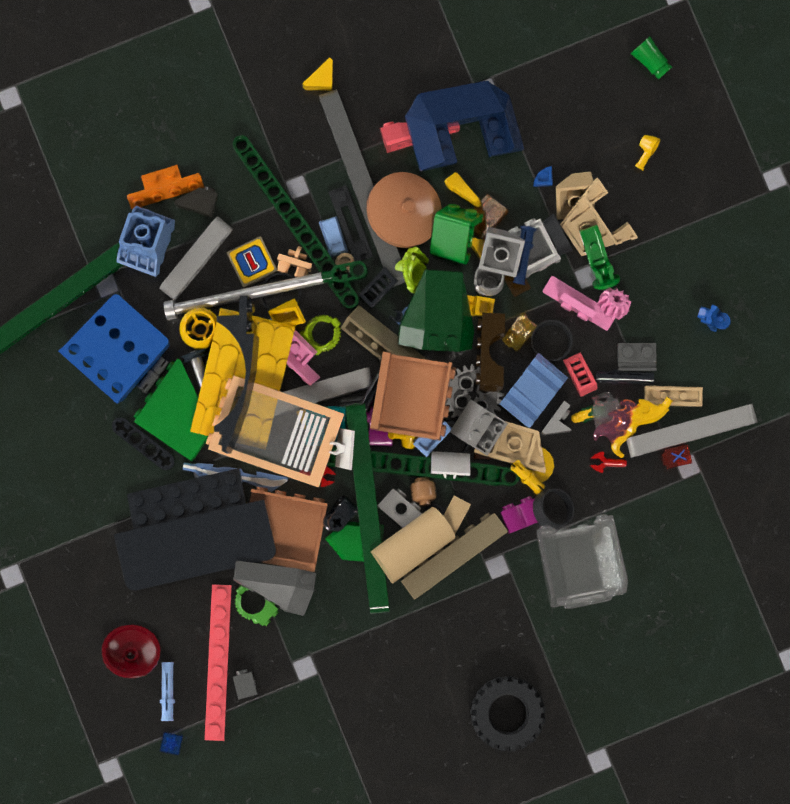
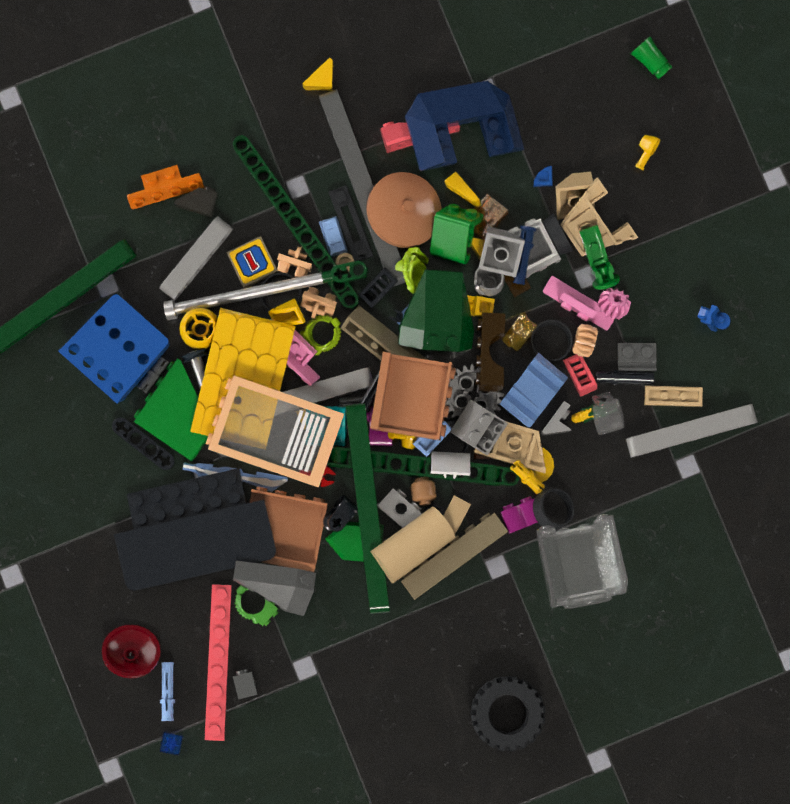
(145, 240): medium blue slope -> none
(241, 328): black slope -> none
(318, 304): none -> light nougat hips
(344, 449): white piece -> none
(585, 340): none -> light nougat gear
(607, 462): red bar -> none
(628, 419): piece -> none
(676, 457): clear red brick -> none

